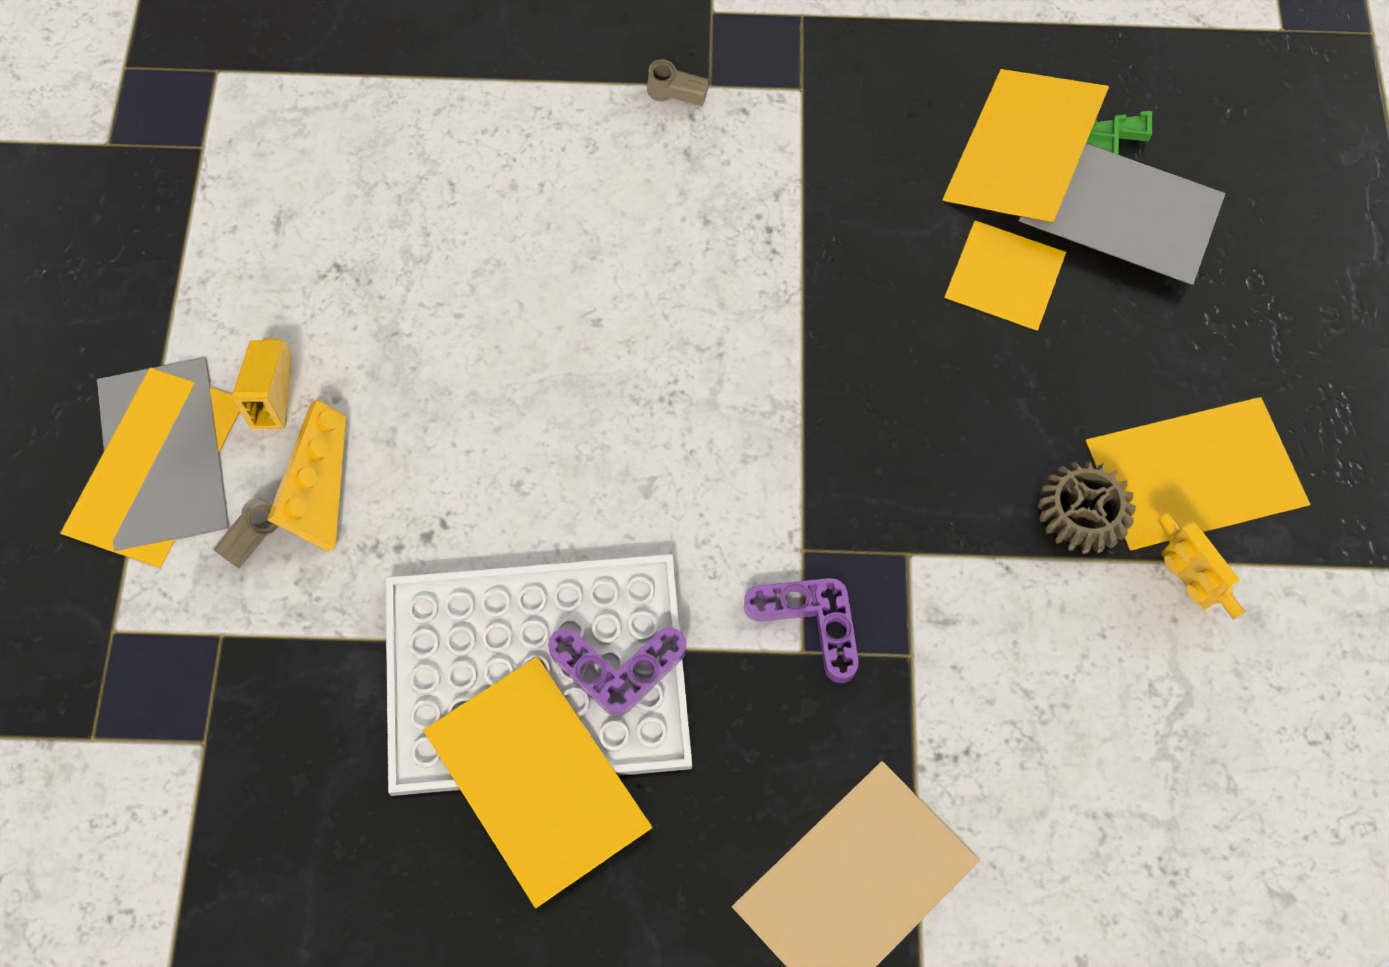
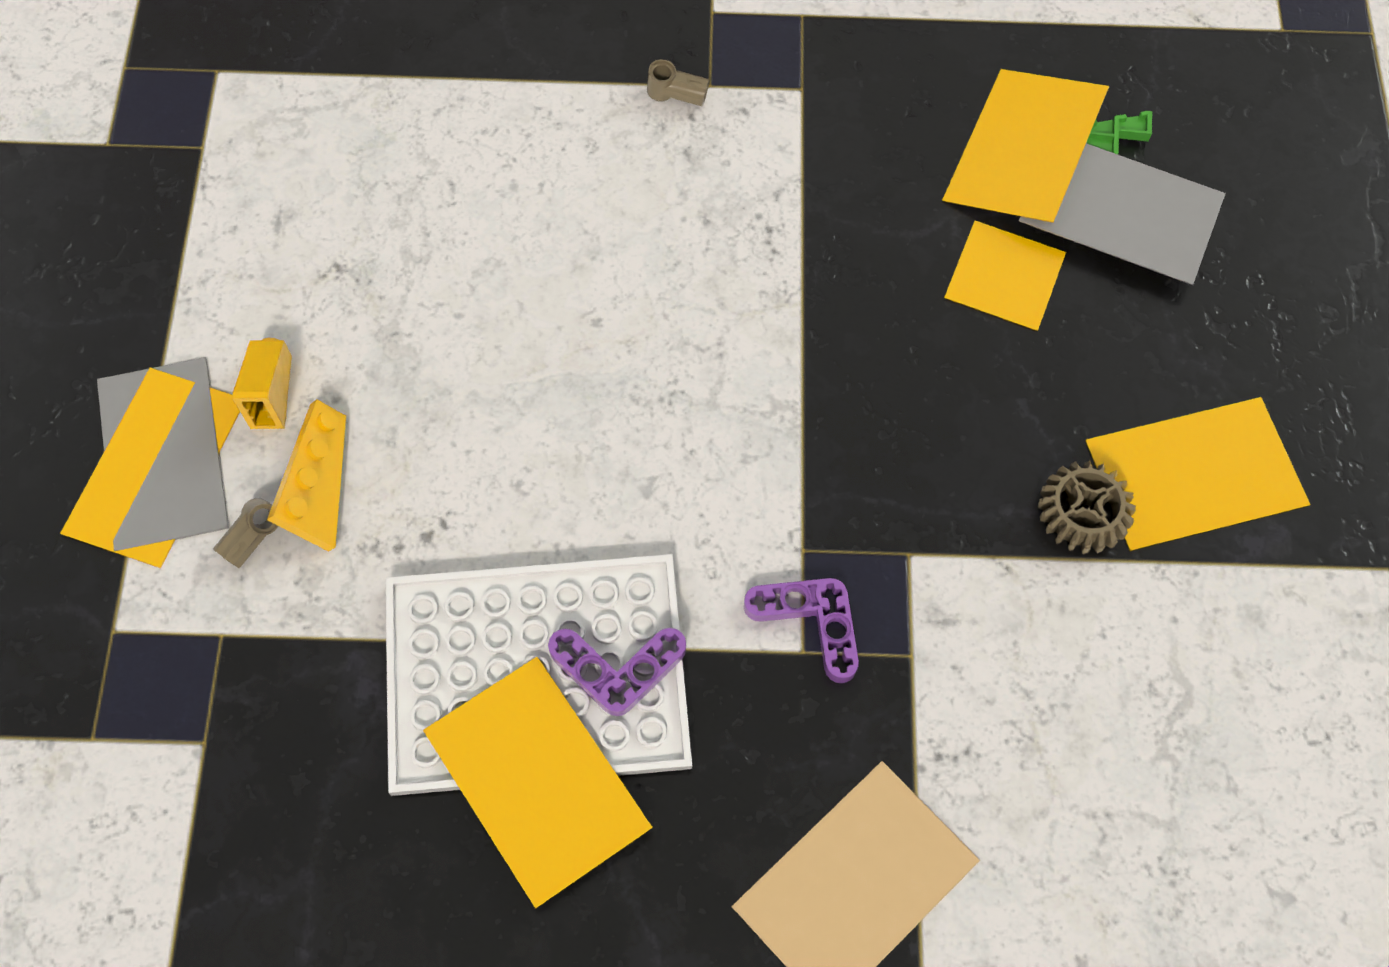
(1200, 566): yellow plate -> none

